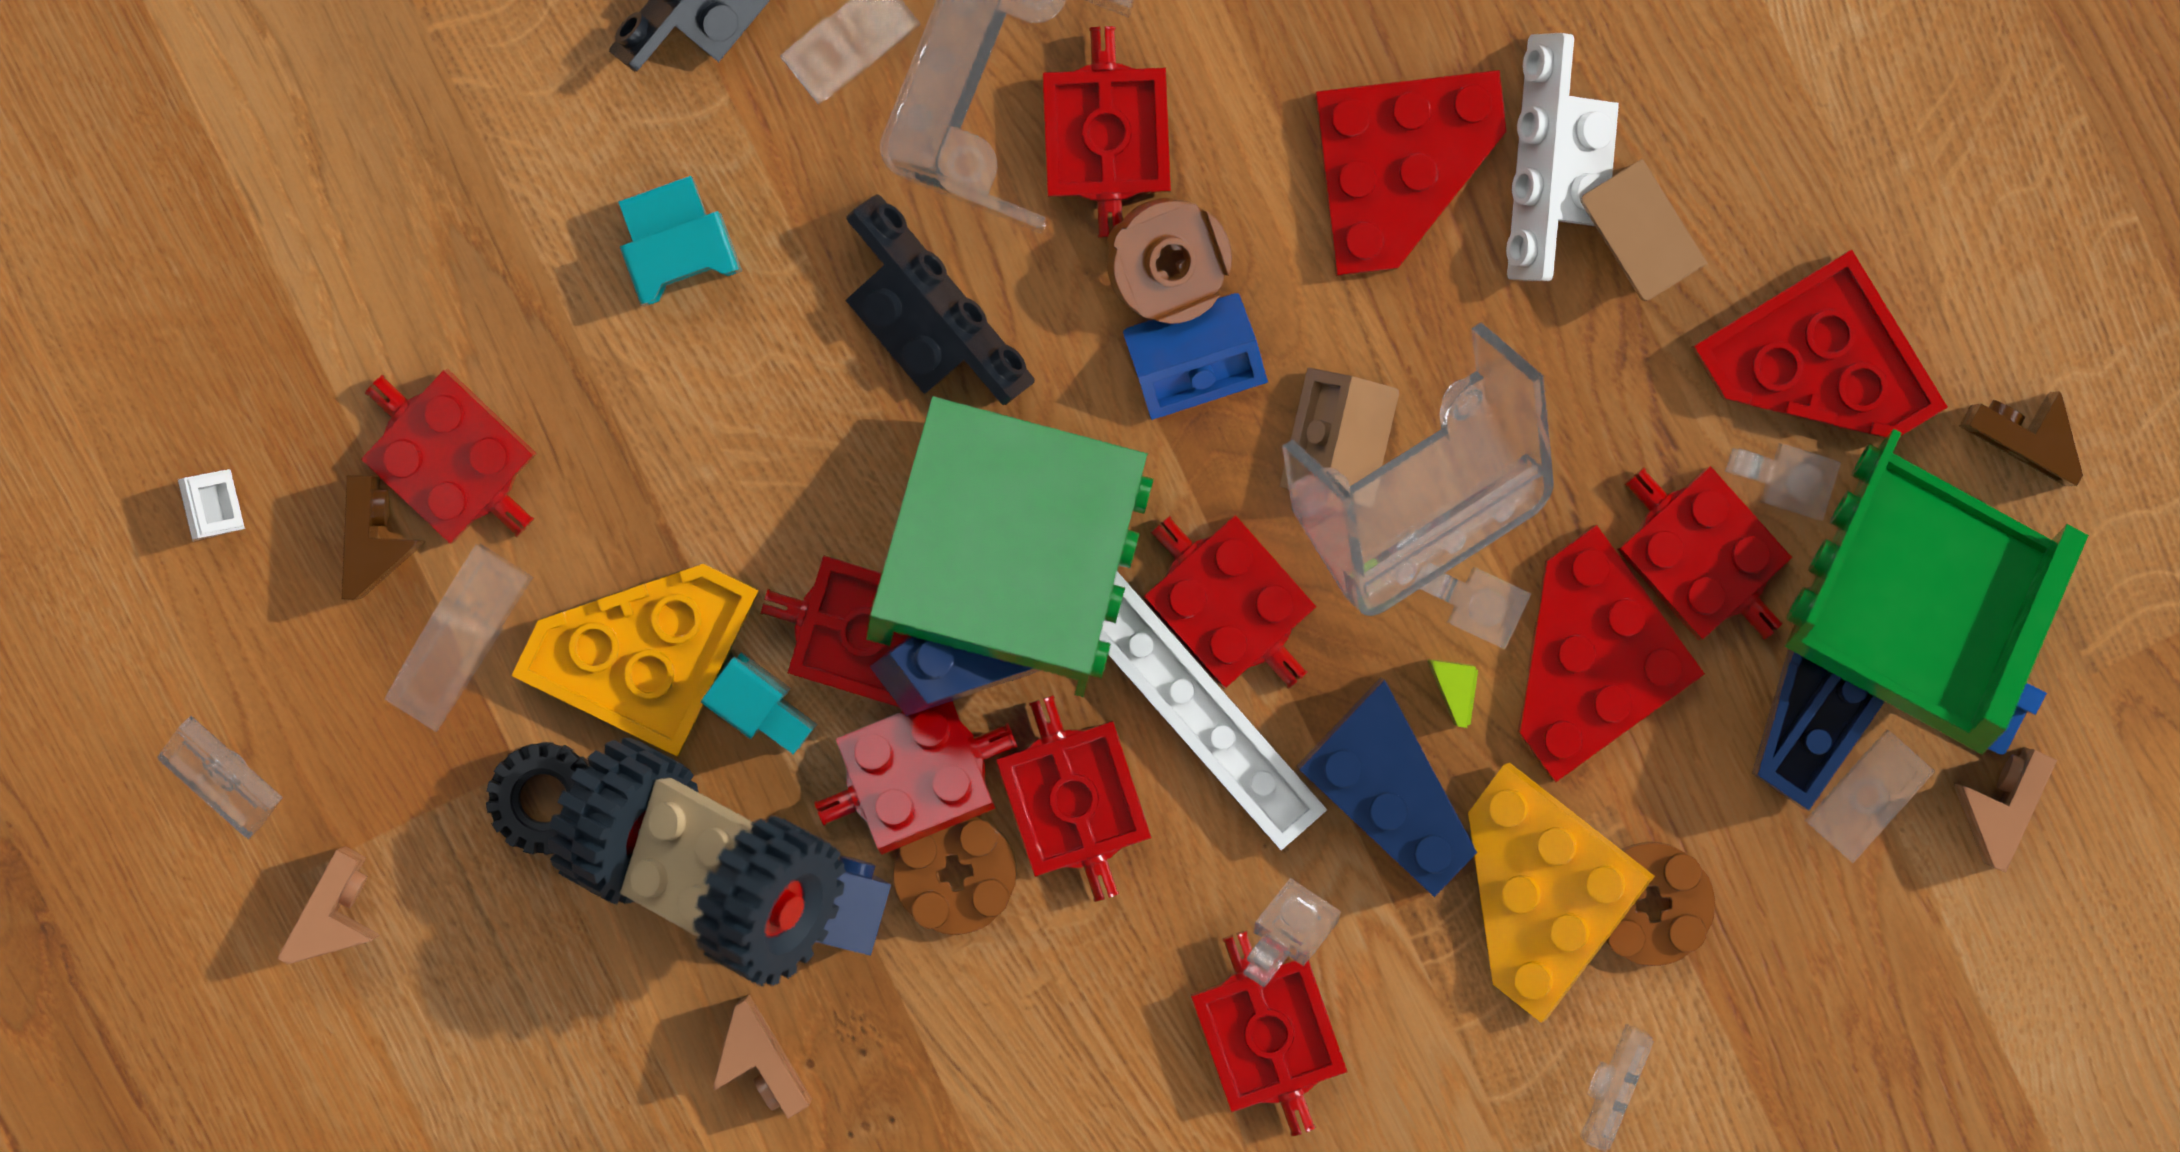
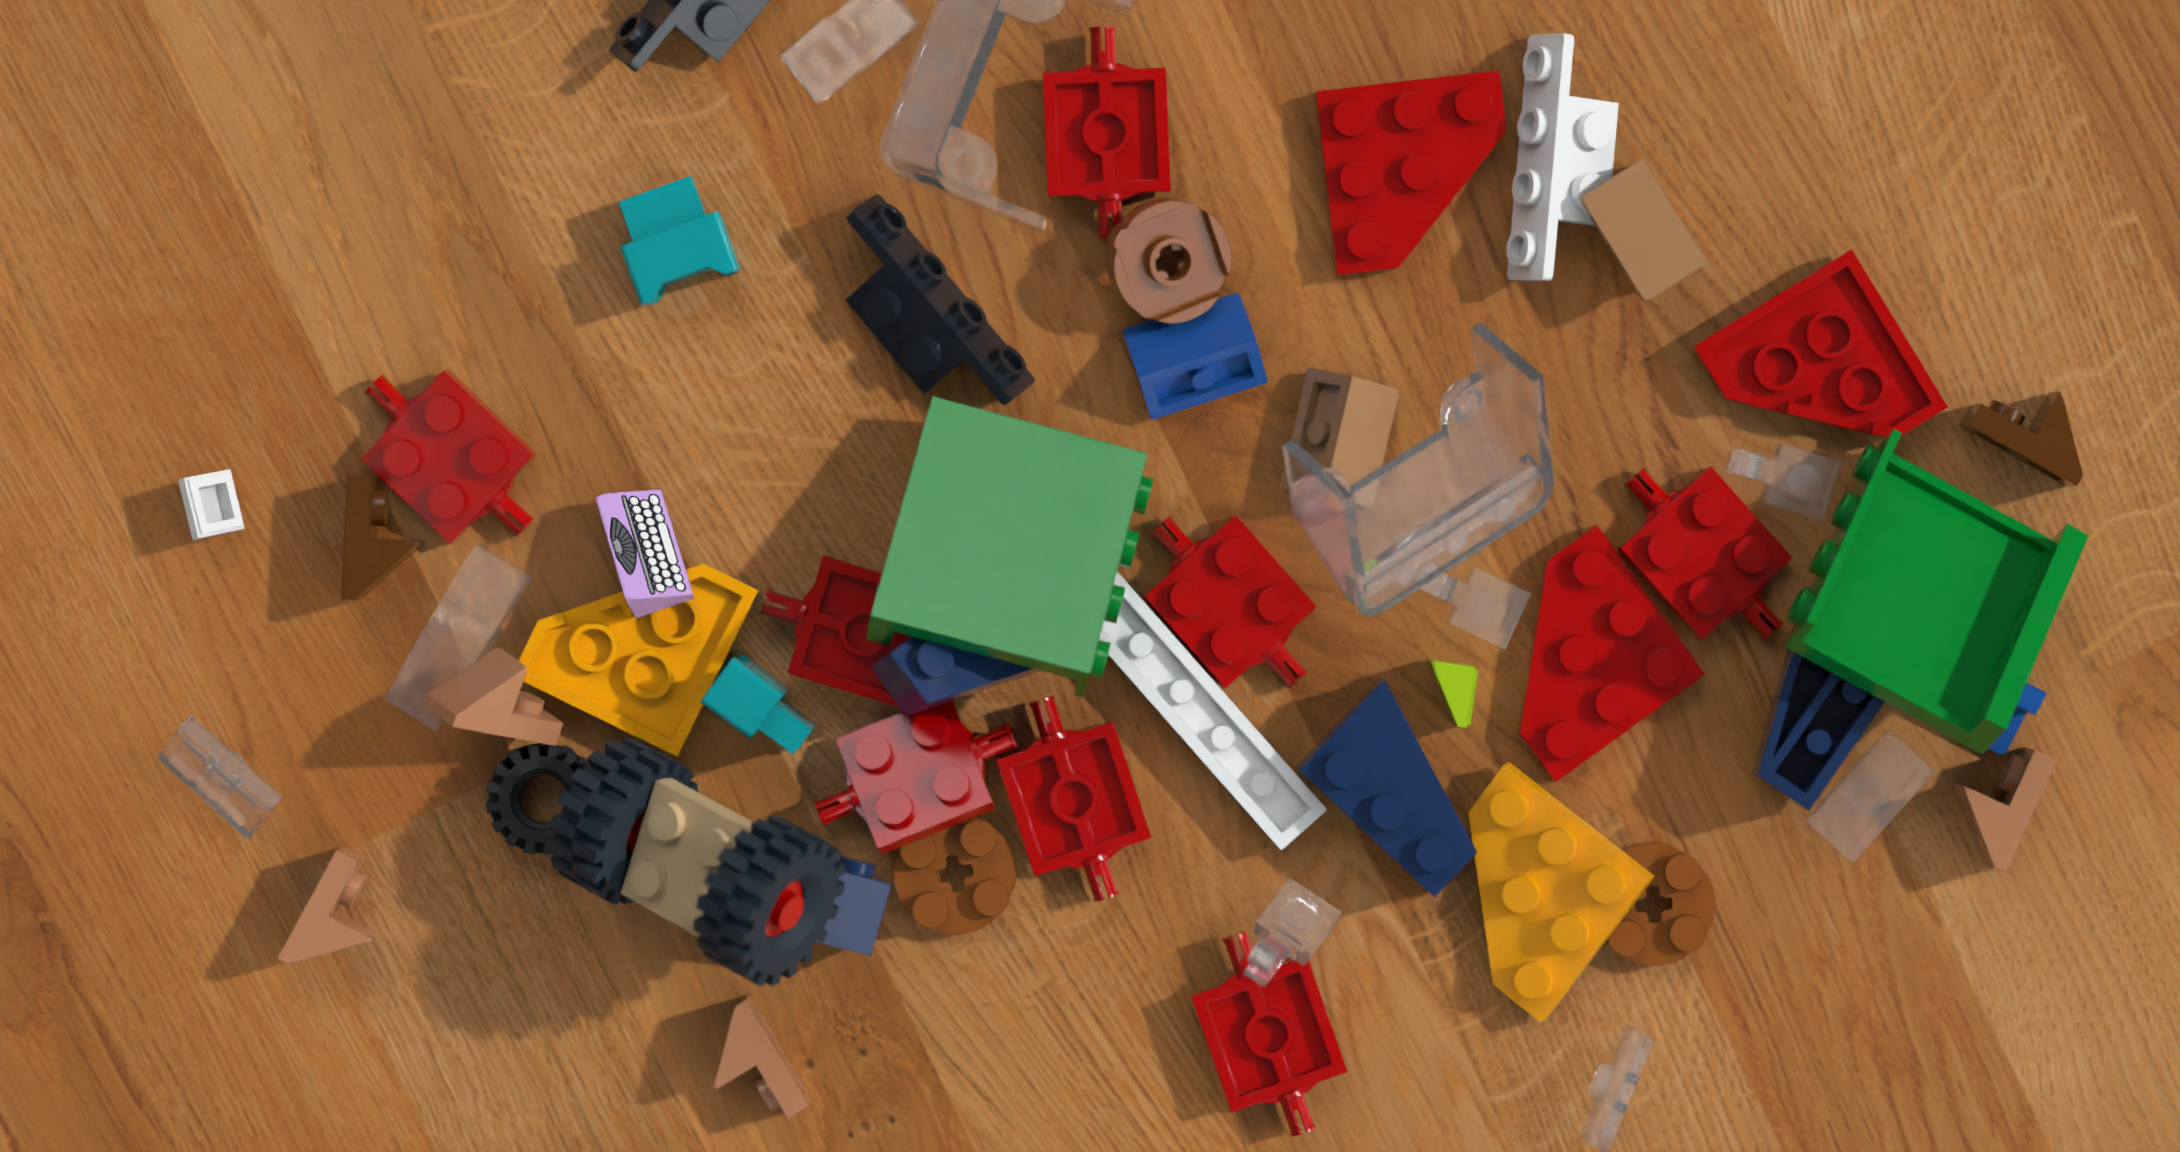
(490, 701): none -> nougat slope
(645, 550): none -> slope

